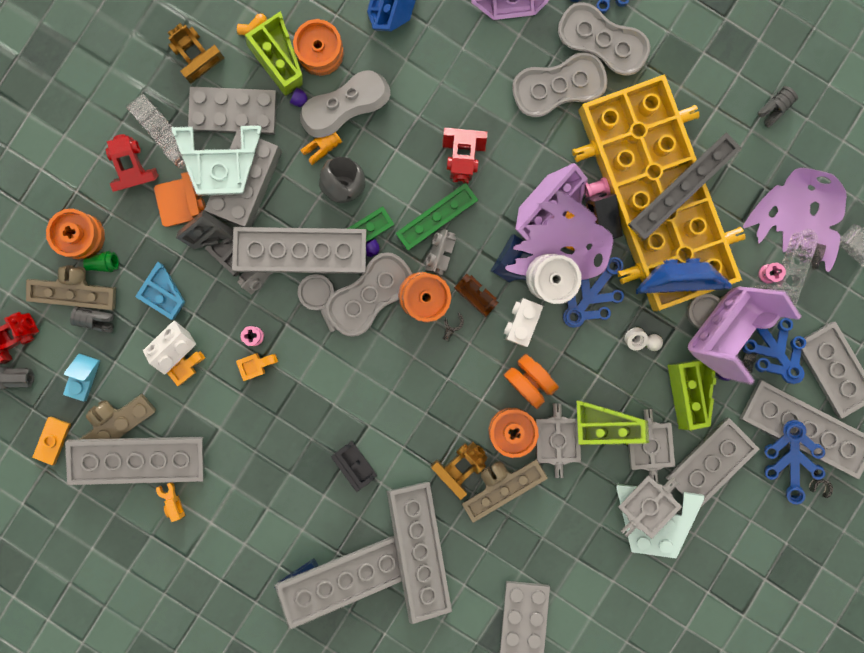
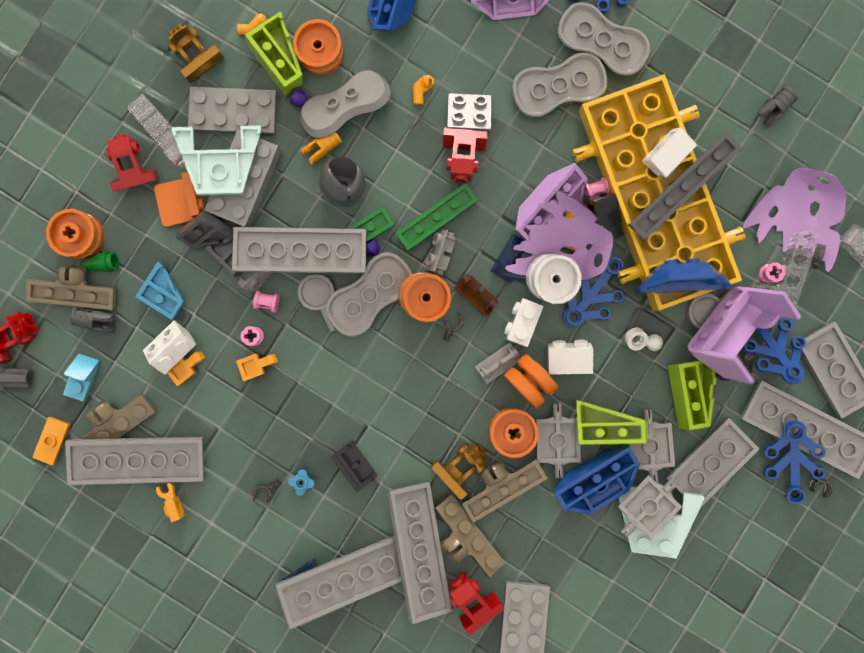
(266, 301): none -> bright pink bush
(269, 487): none -> clear smoke piece
(301, 476): none -> dark azure plate
(420, 87): none -> light orange arm
(463, 592): none -> red tile
(466, 538): none -> dark tan plate
(469, 112): none -> hinge
(498, 363): none -> light grey hinge
(570, 357): none -> white brick
(598, 481): none -> blue wedge
(669, 152): none -> white hinge

